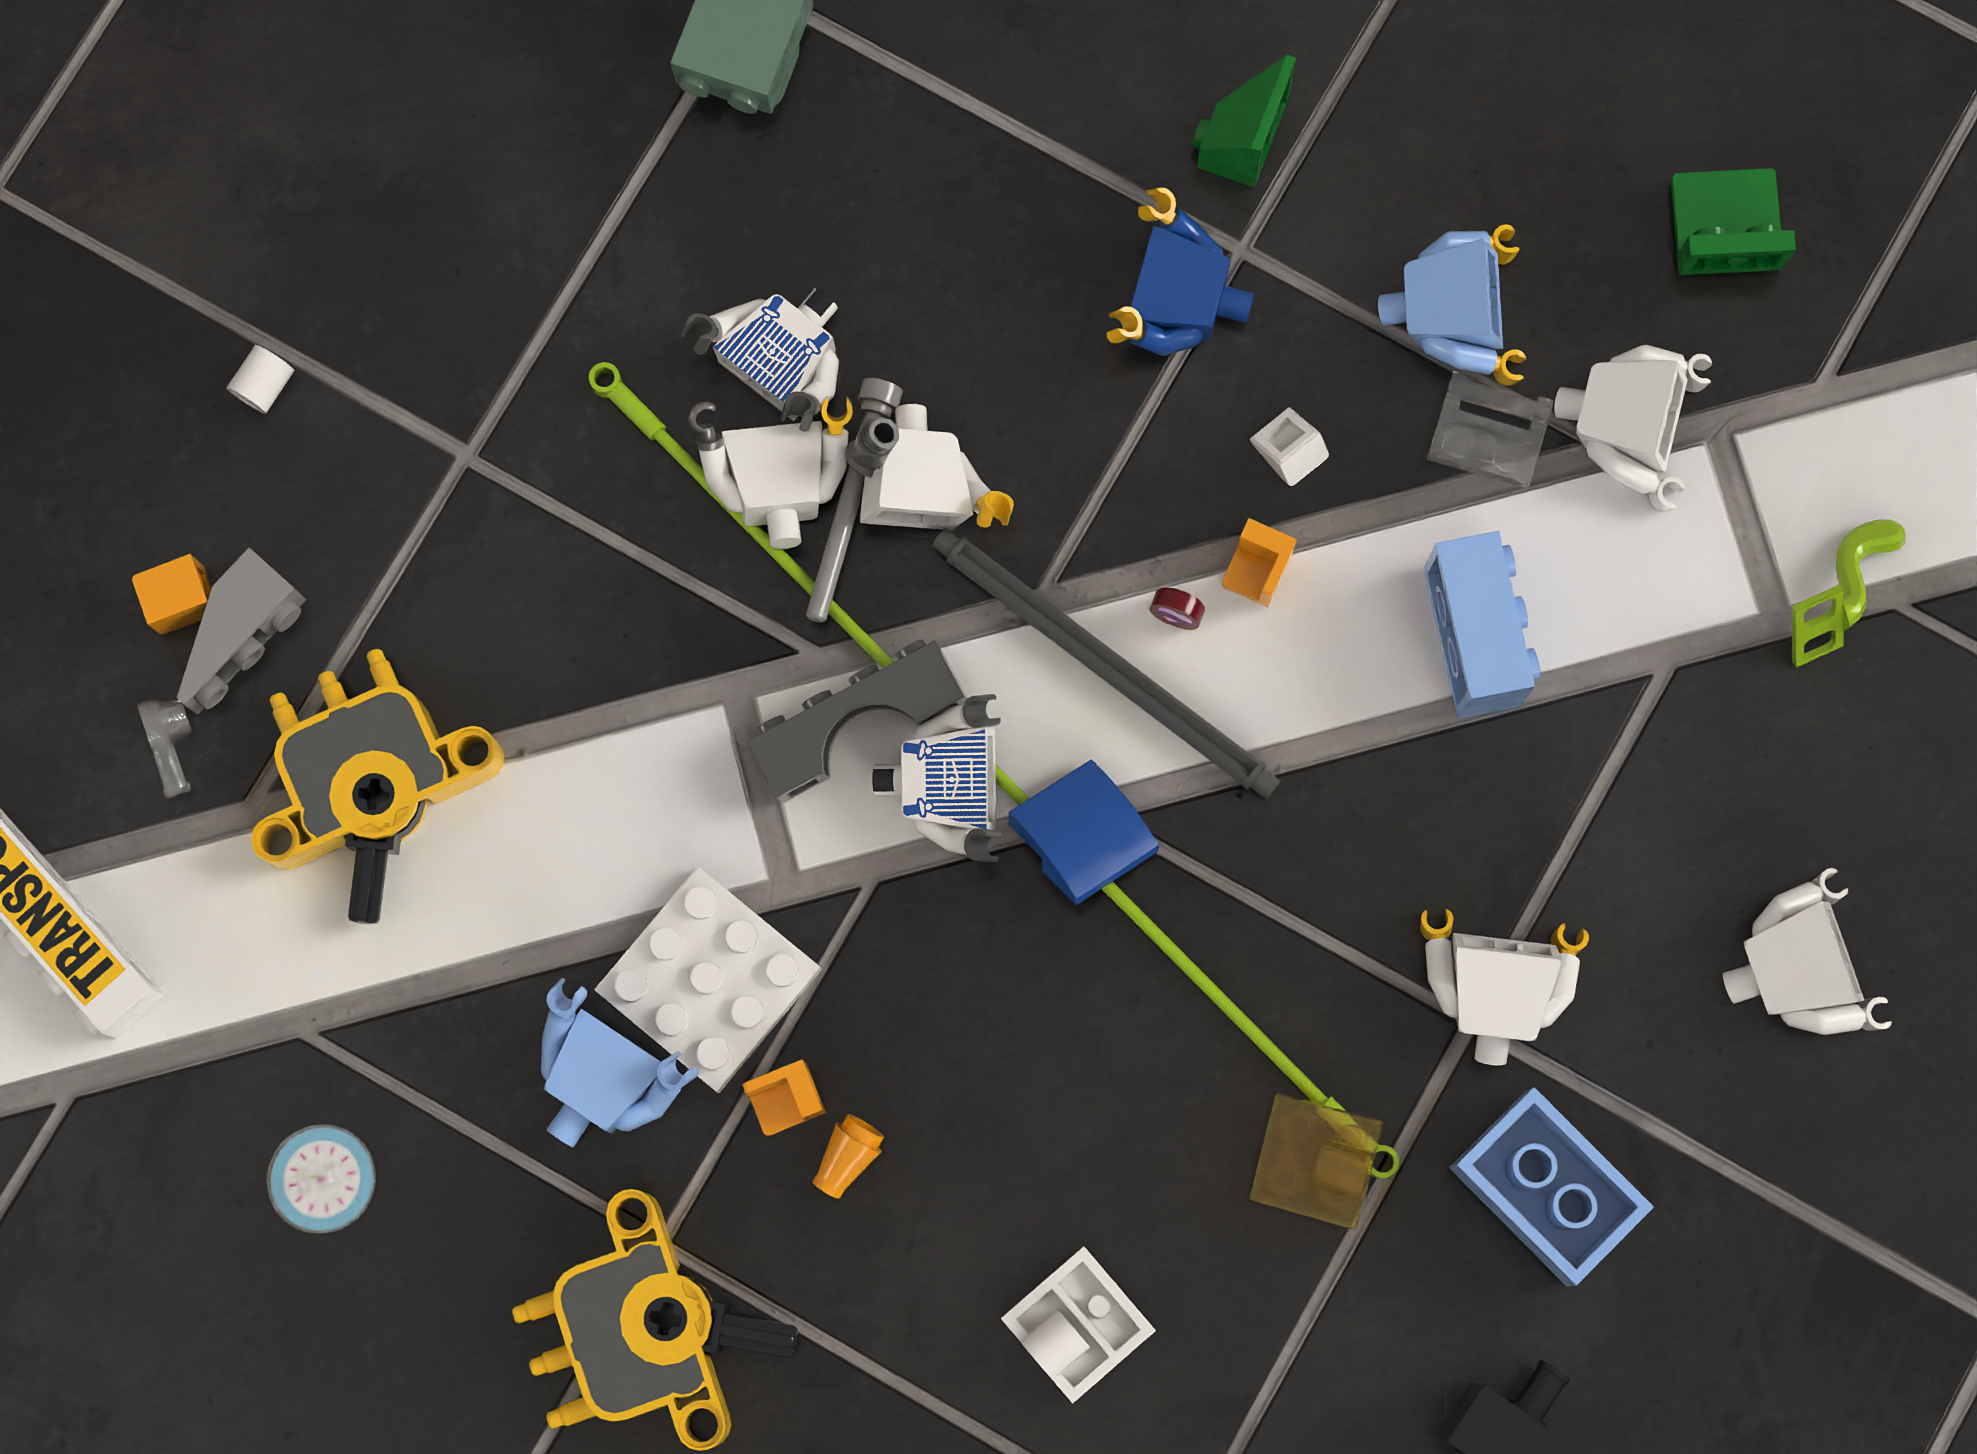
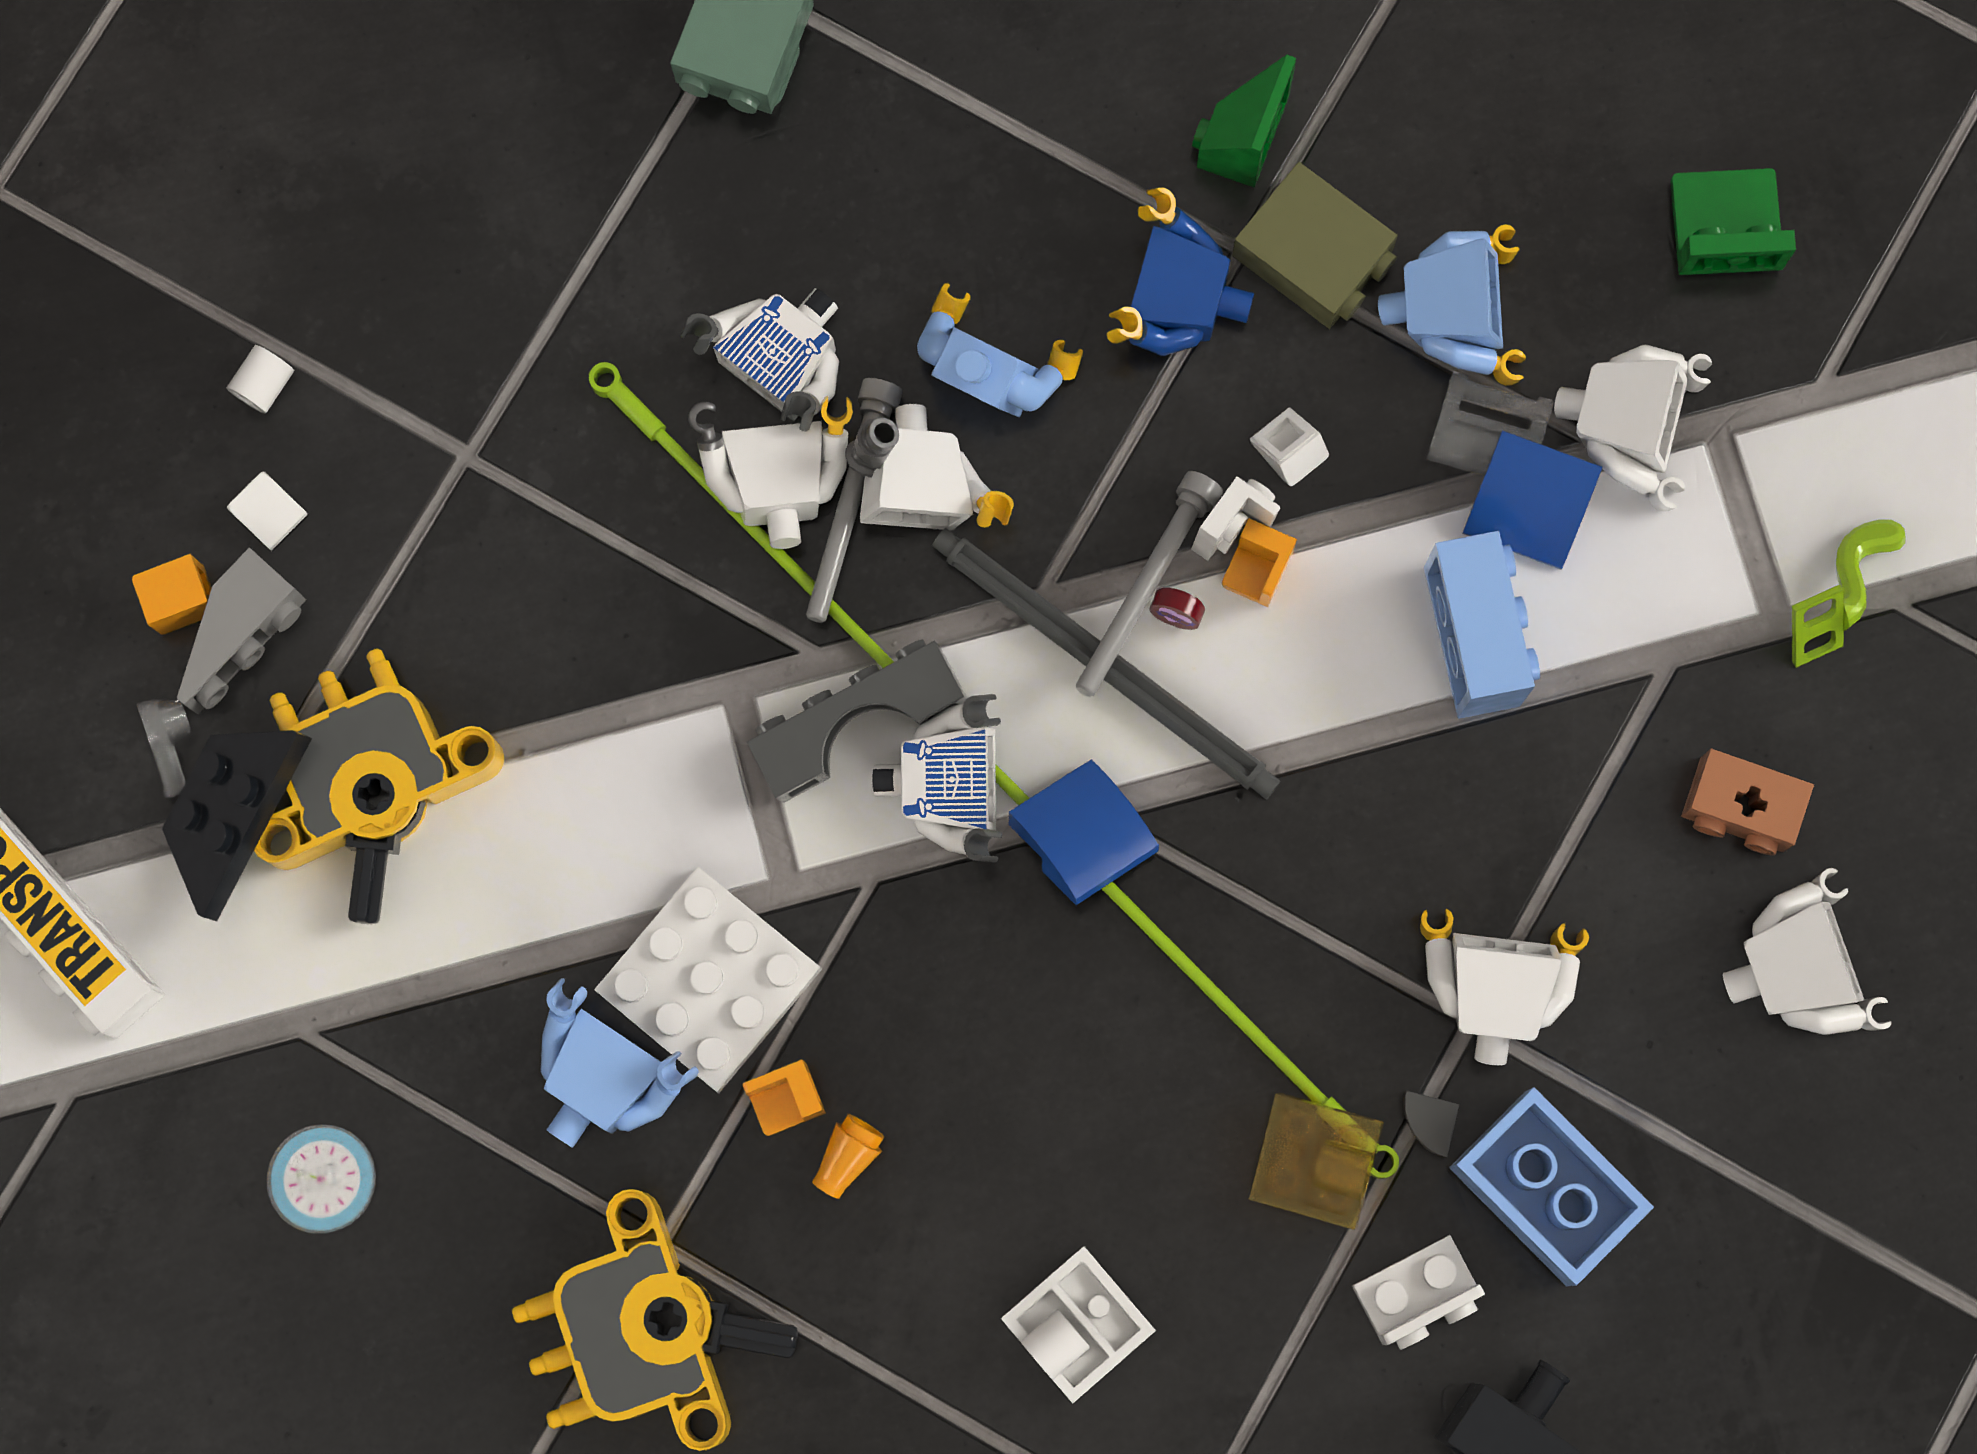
(228, 809): none -> black wing
(267, 510): none -> white slope
(986, 369): none -> light blue torso
(1196, 497): none -> light grey piece
(1230, 514): none -> white bracket
(1316, 246): none -> olive brick
(1418, 1293): none -> white bracket
(1430, 1121): none -> dark grey tile
(1533, 499): none -> blue slope
(1776, 797): none -> nougat brick

